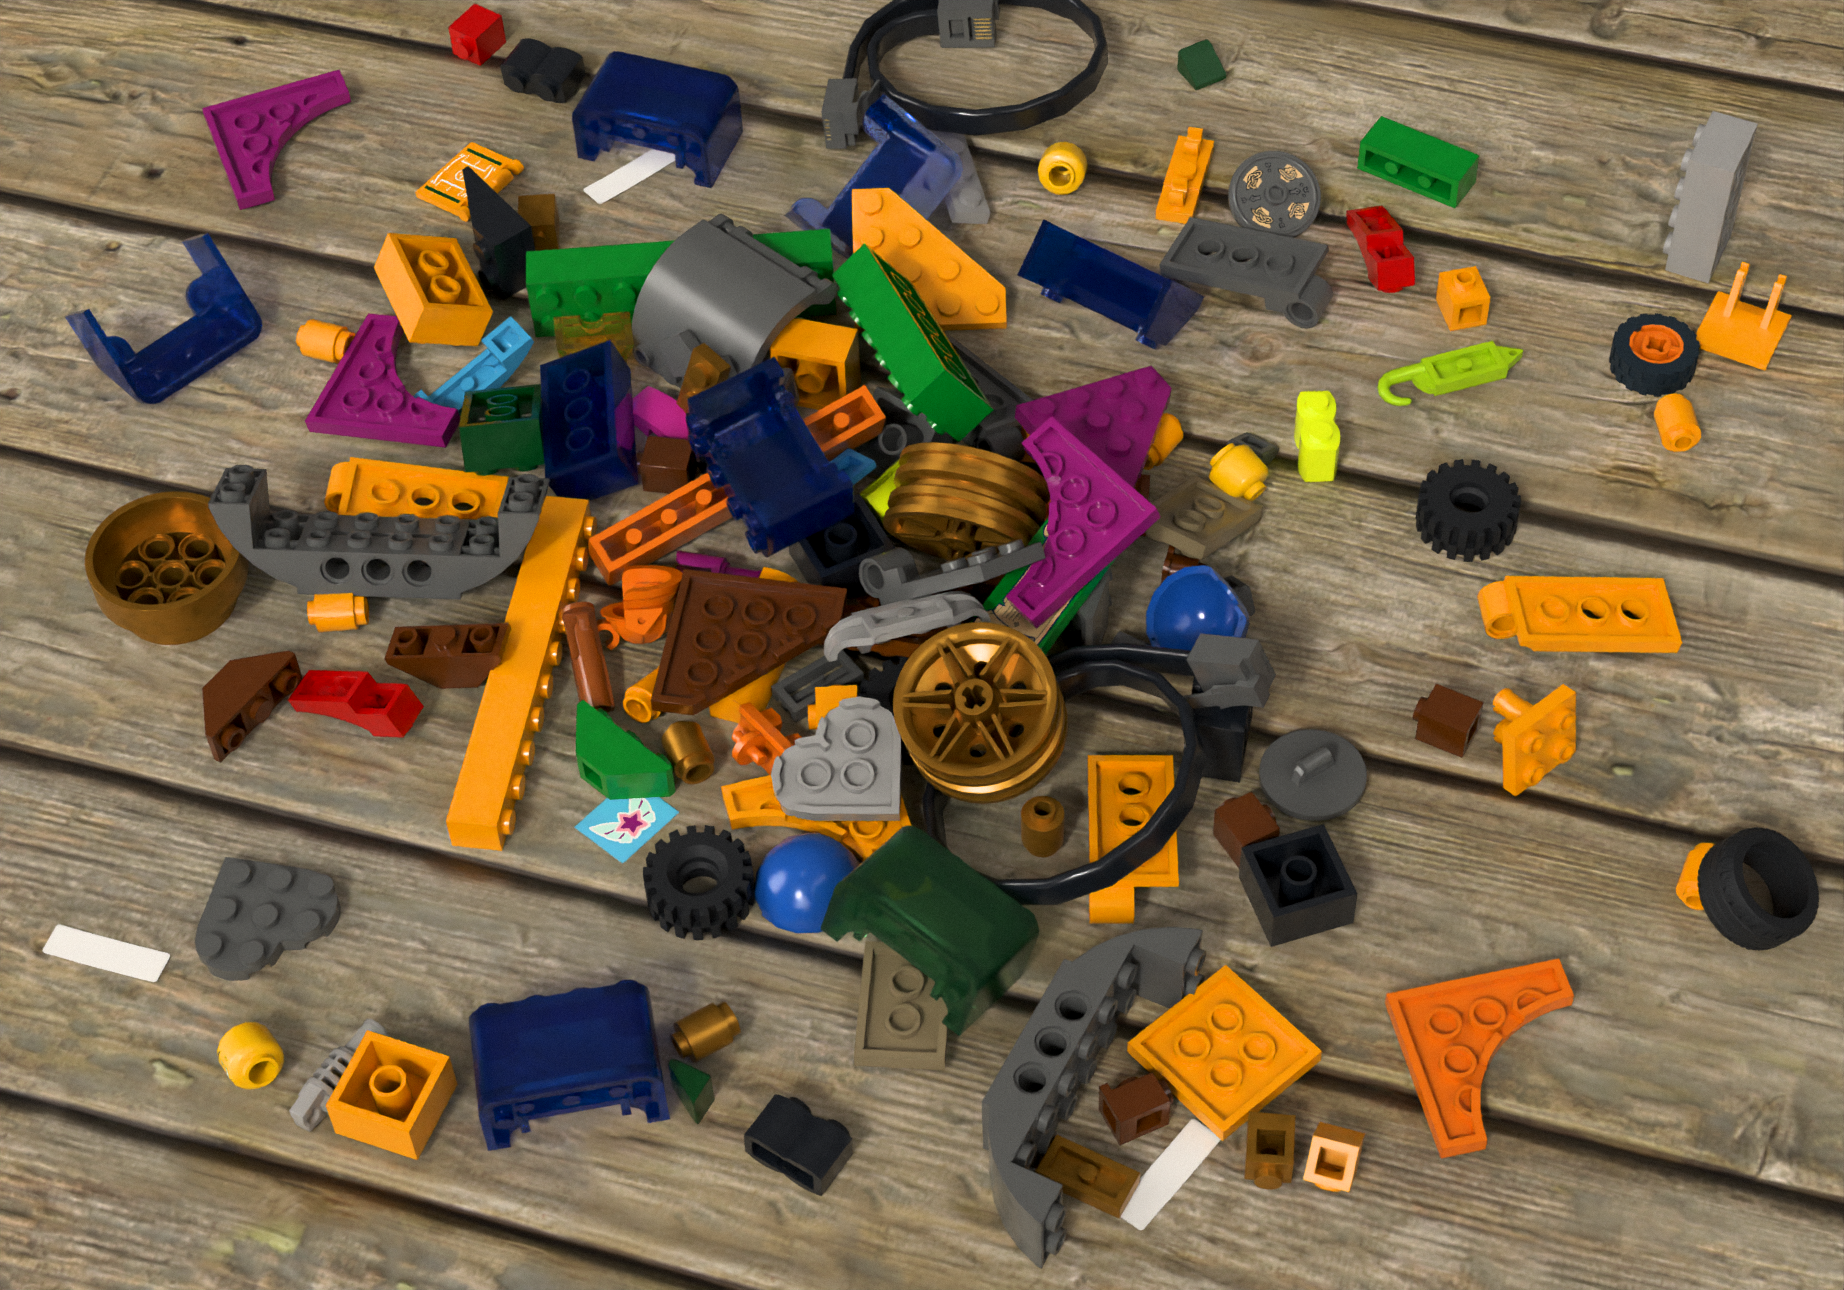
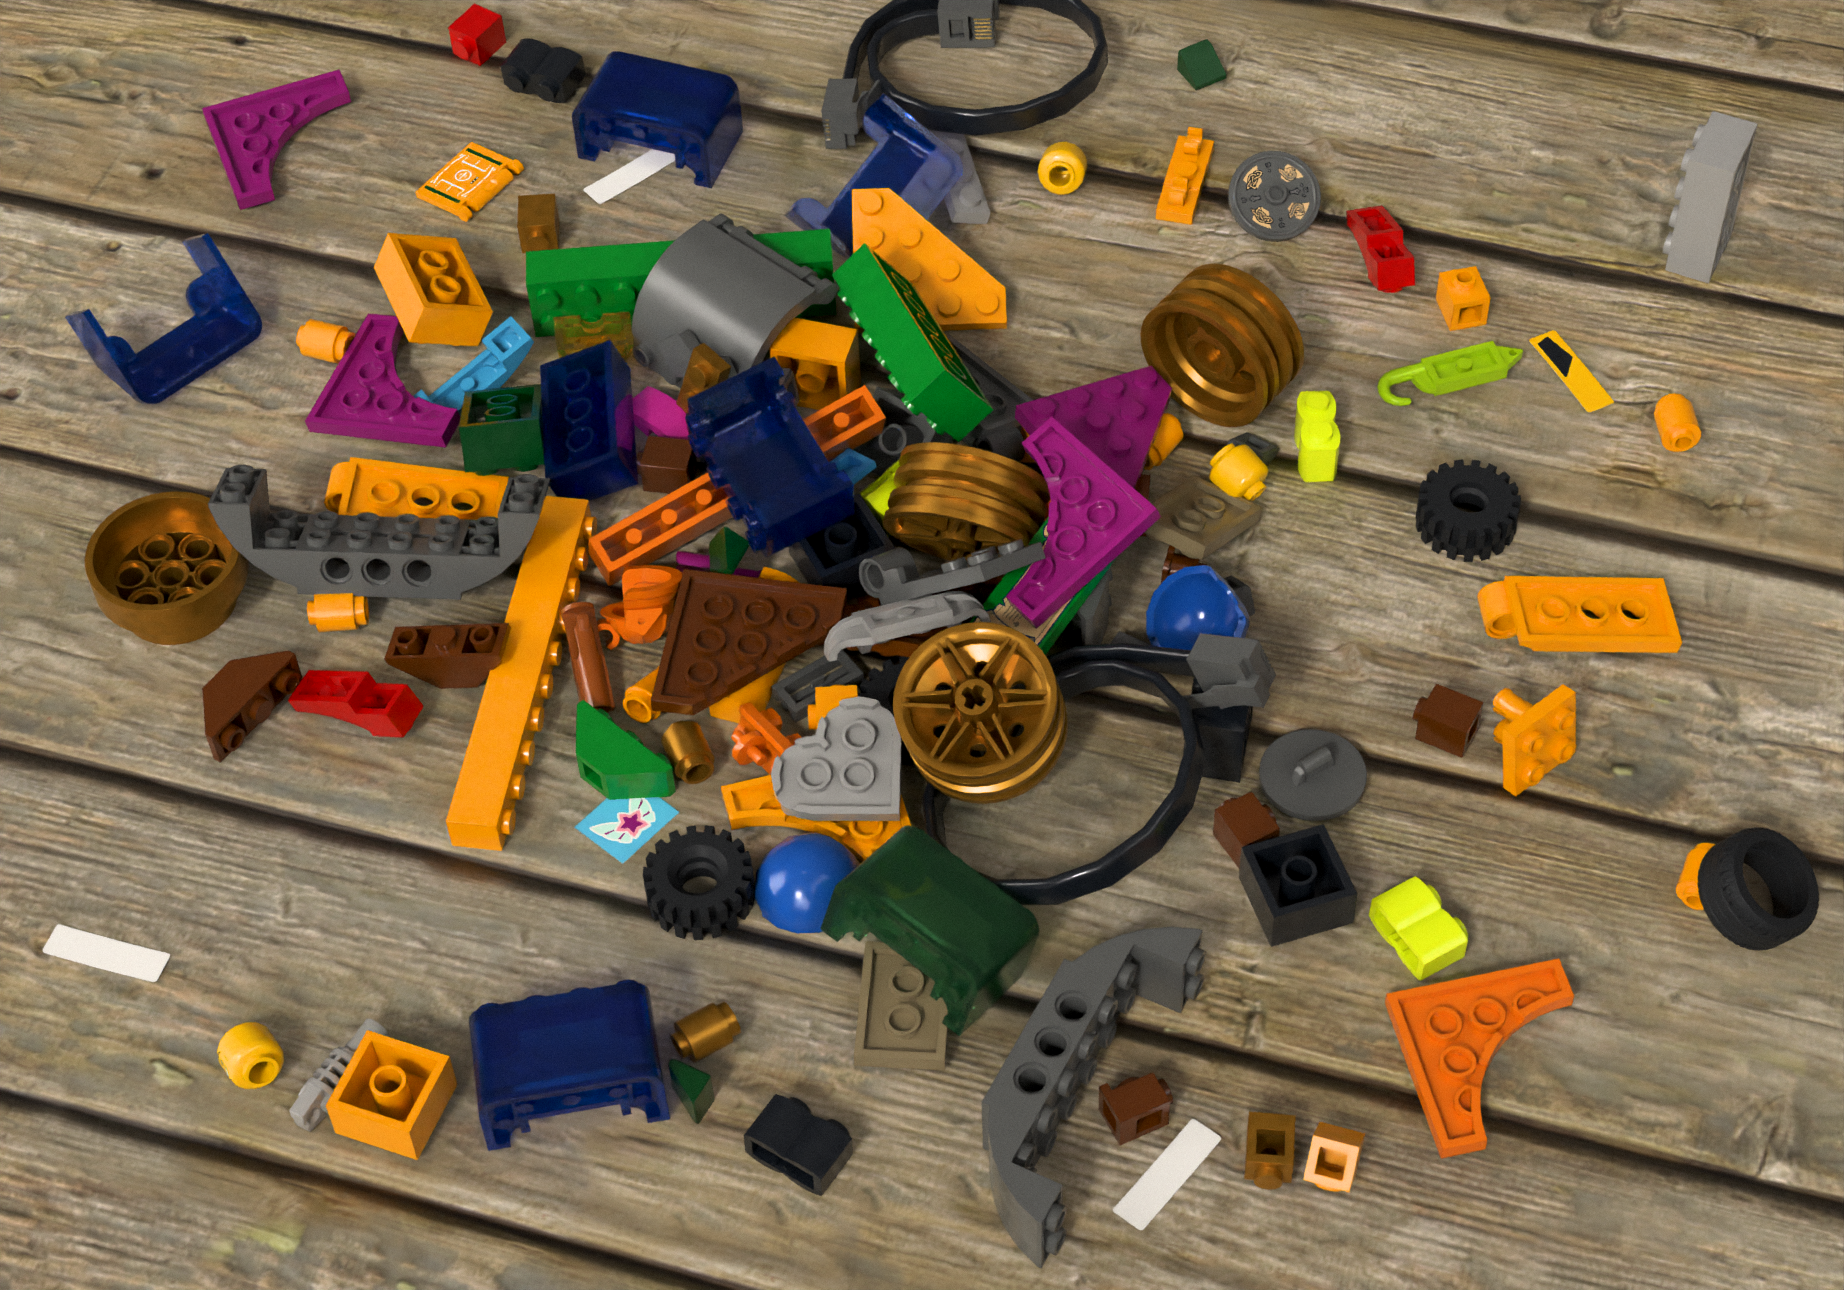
(260, 913): dark grey plate -> none
(499, 237): black slope -> none
(726, 551): none -> dark green slope
(1042, 826): pearl gold brick -> none
(1089, 1176): pearl gold plate -> none
(1108, 285): clear blue windscreen -> none
(1109, 808): light orange hinge -> none
(1223, 344): none -> pearl gold wheel
(1224, 1052): light orange plate -> none
(1278, 268): dark grey hinge -> none
(1418, 162): green brick -> none
(1418, 927): none -> neon yellow brick
(1571, 371): none -> yellow sticker
(1654, 354): black wheel -> none
(1741, 329): light orange plate -> none

